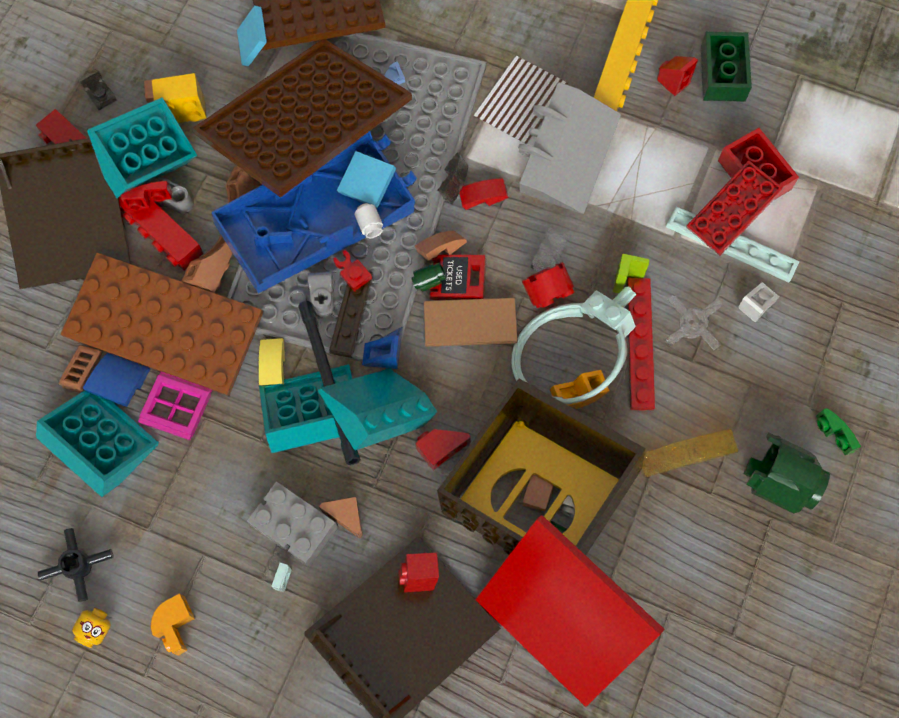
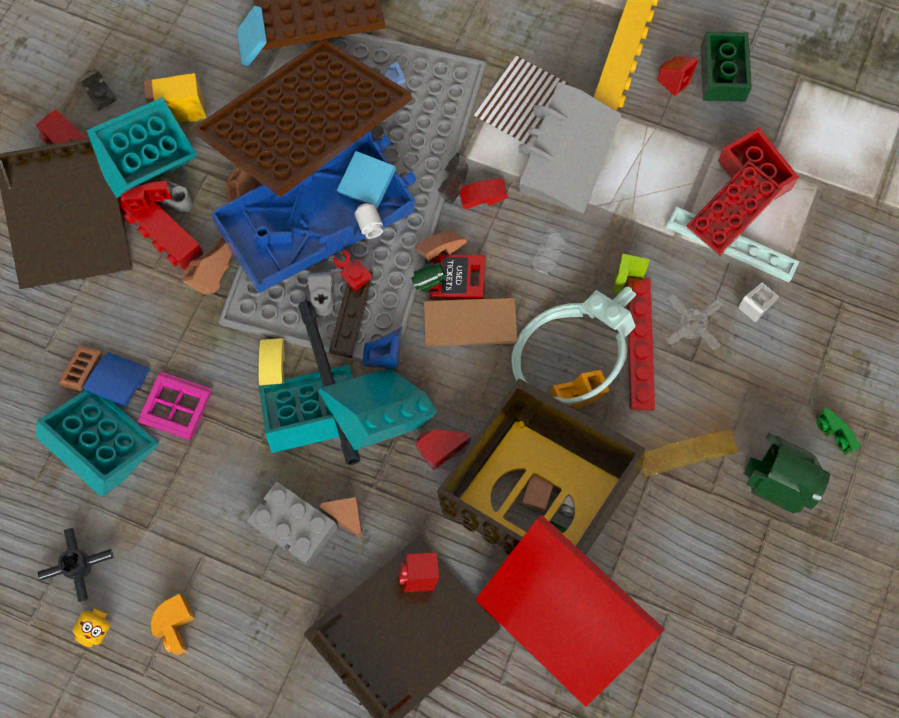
(162, 323): dark orange plate -> none
(281, 577): light aqua tile -> none
(548, 284): red brick -> none

